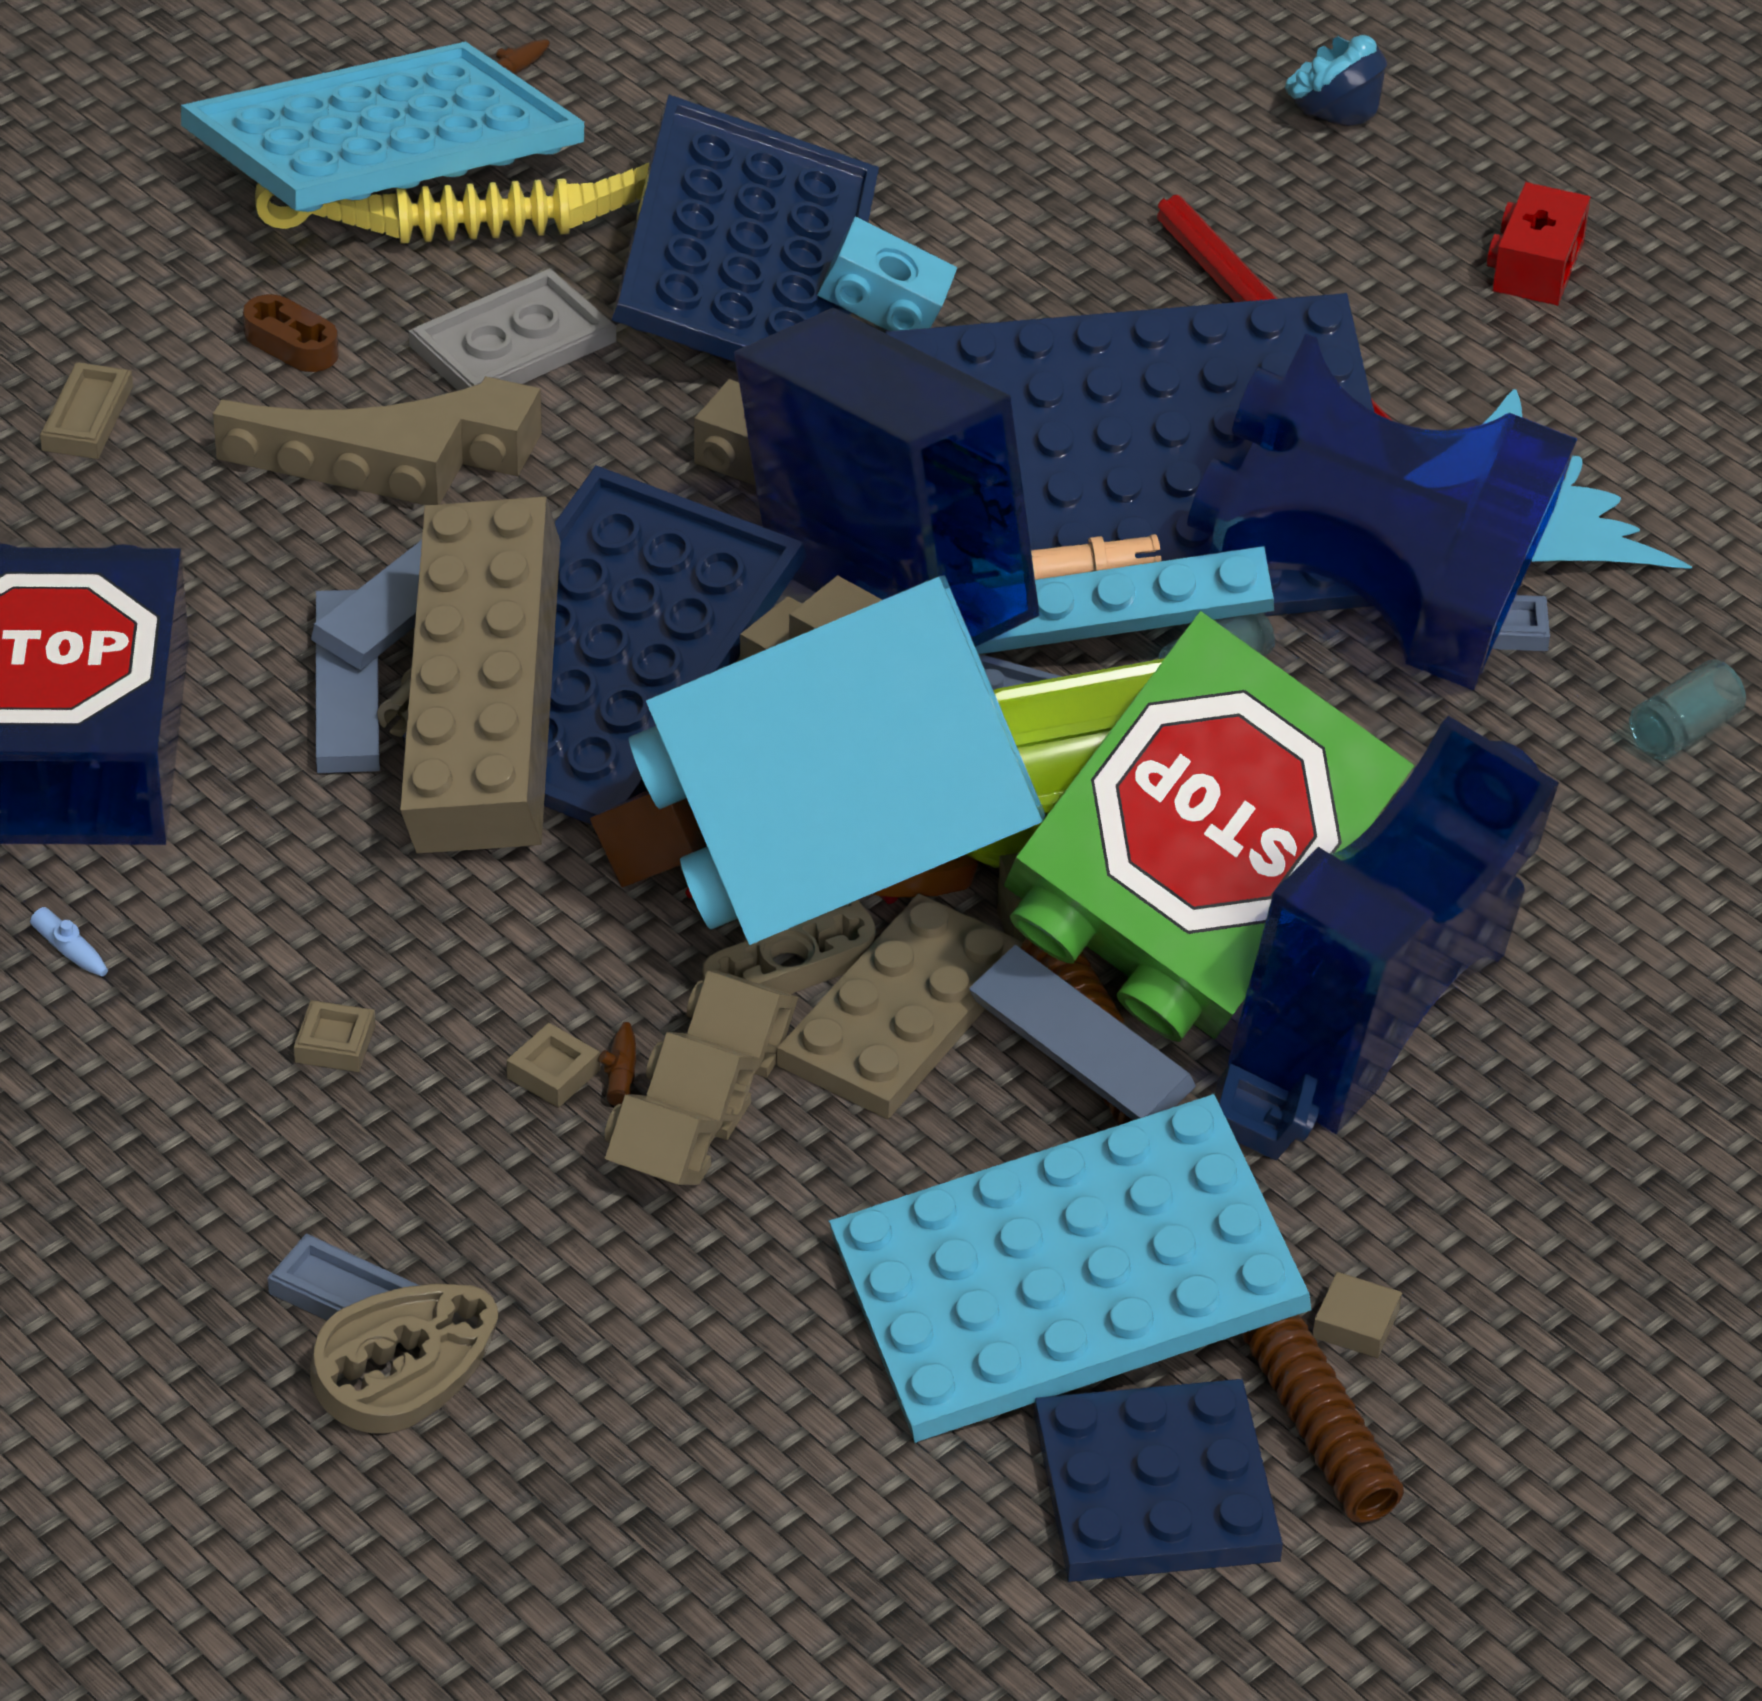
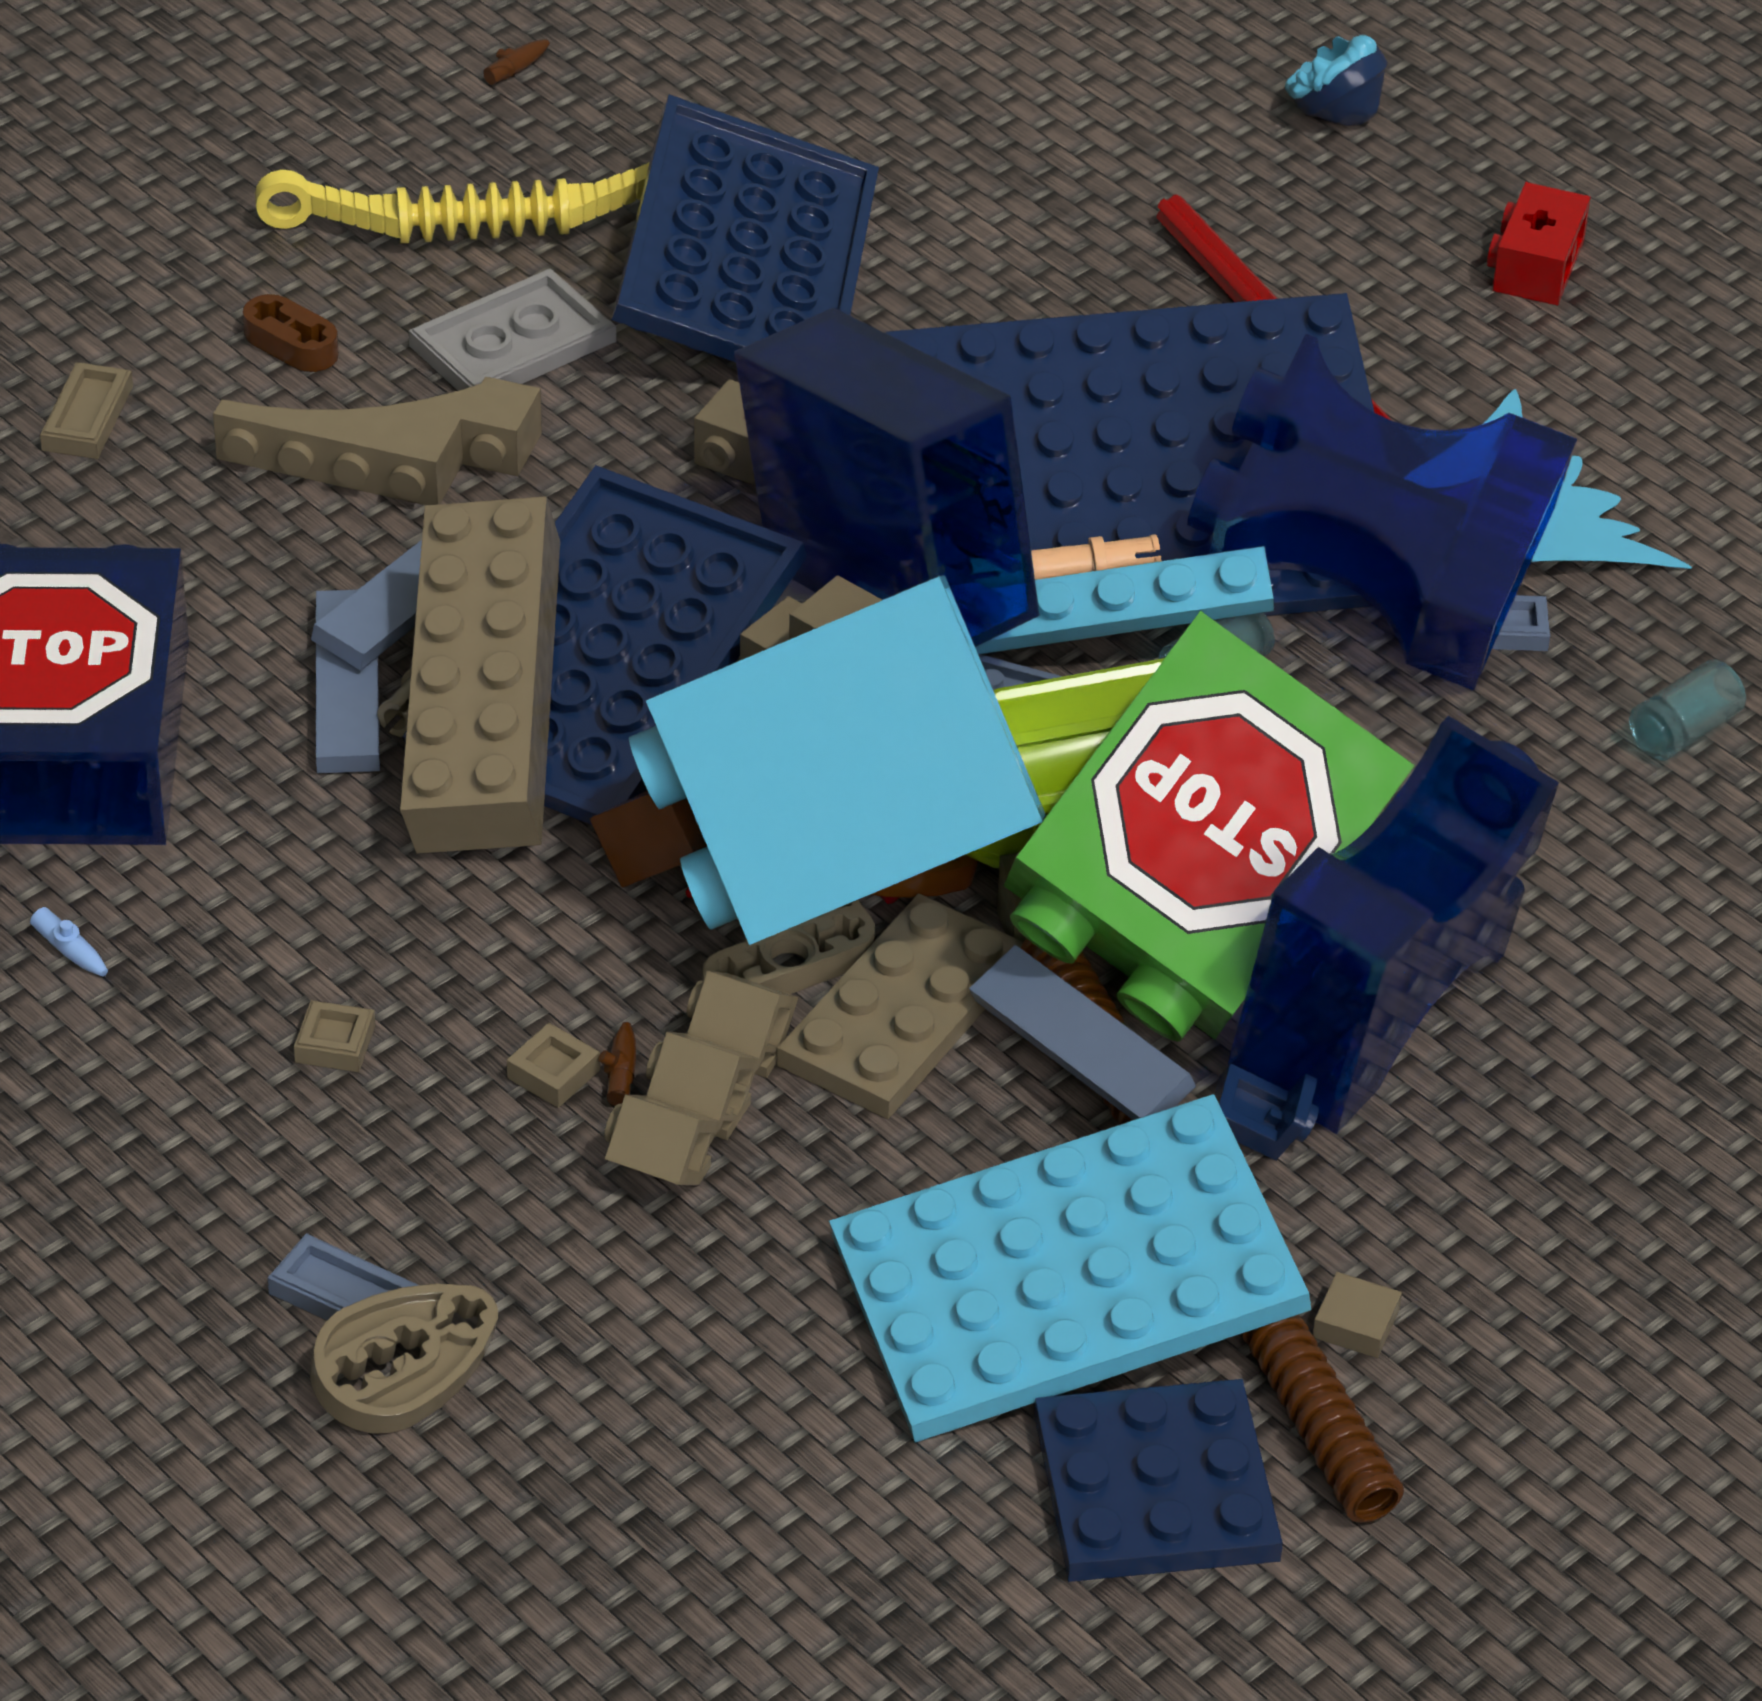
(381, 125): medium azure plate -> none
(886, 279): medium azure brick -> none

